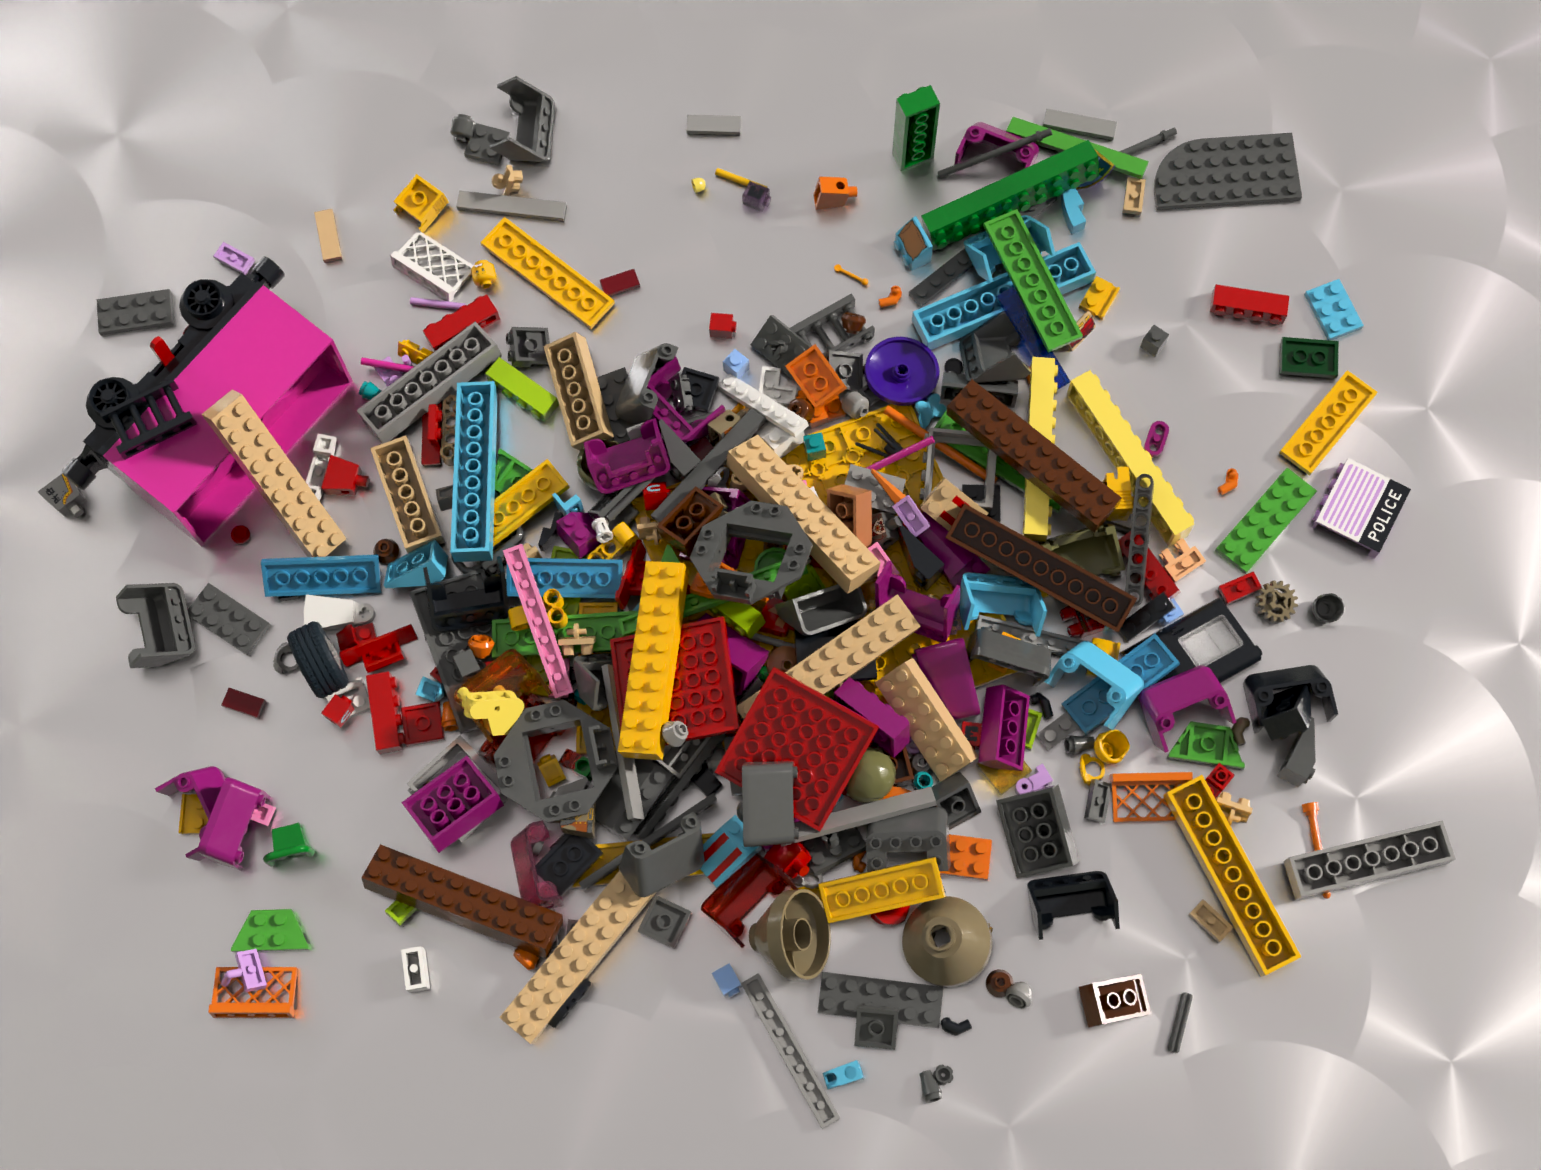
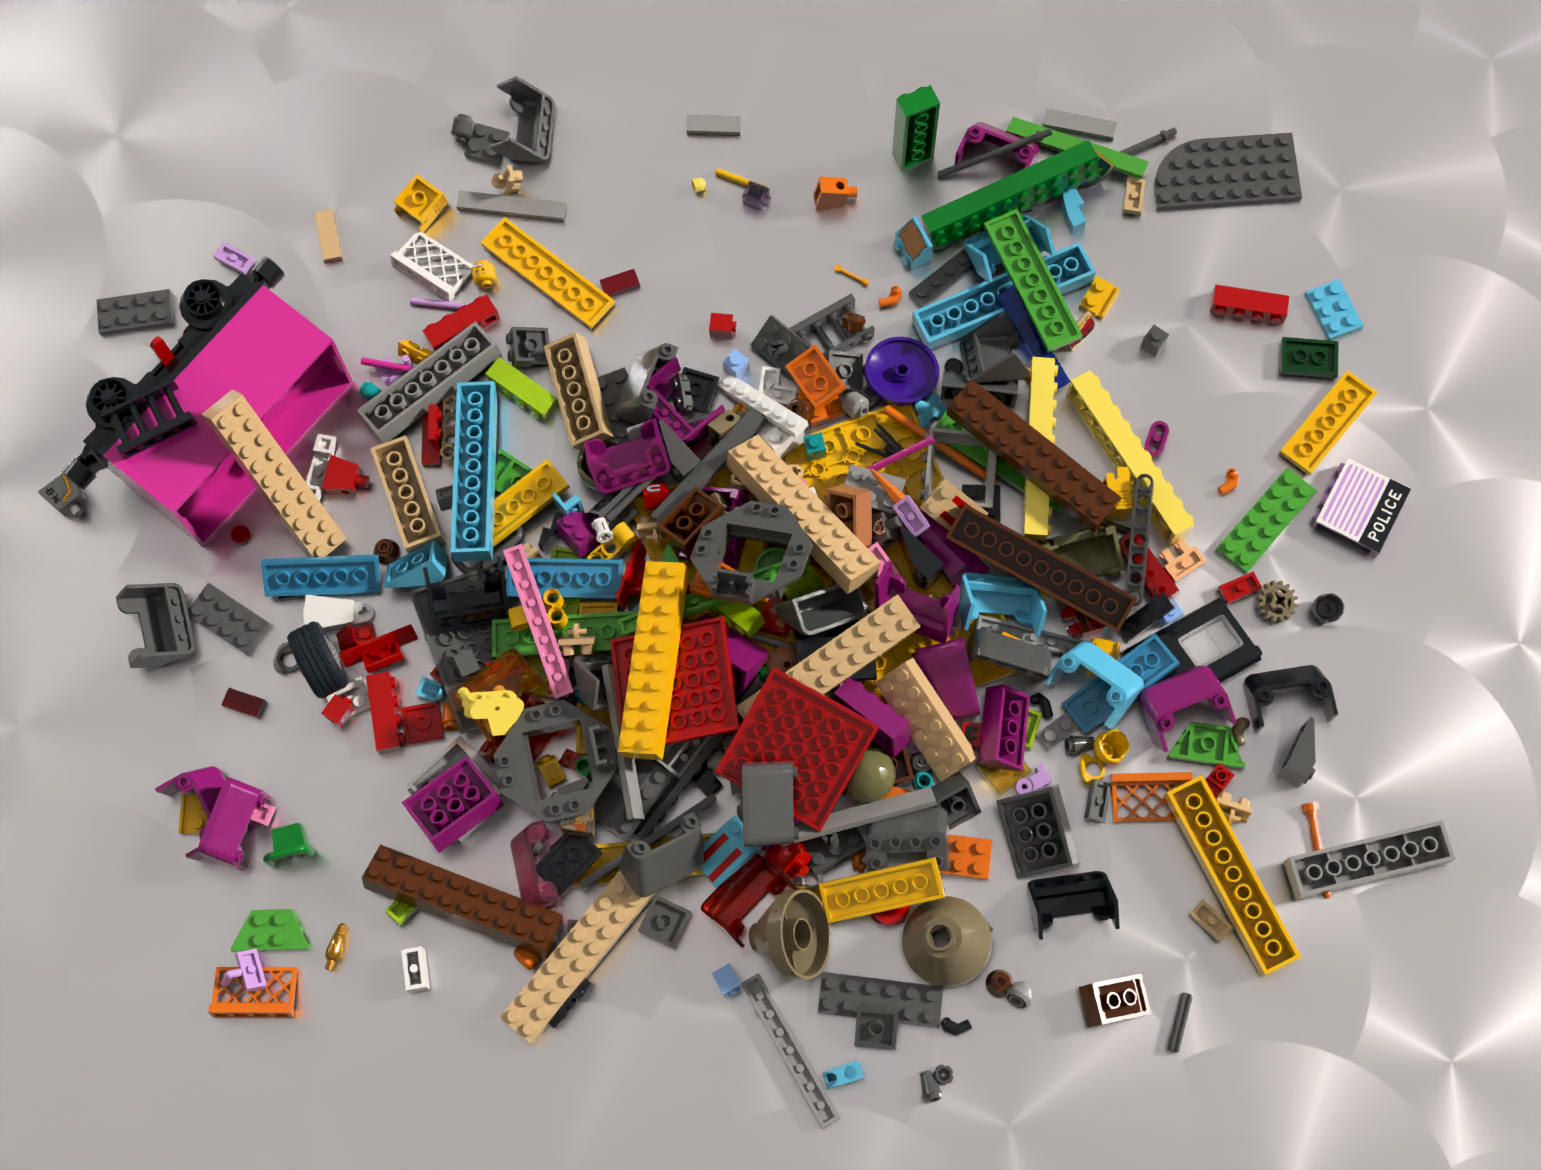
(335, 947): none -> pearl gold piece
(481, 645): orange cone -> none
(674, 733): light grey cone -> none
(717, 481): light grey piece -> none
(1288, 712): black slope -> none

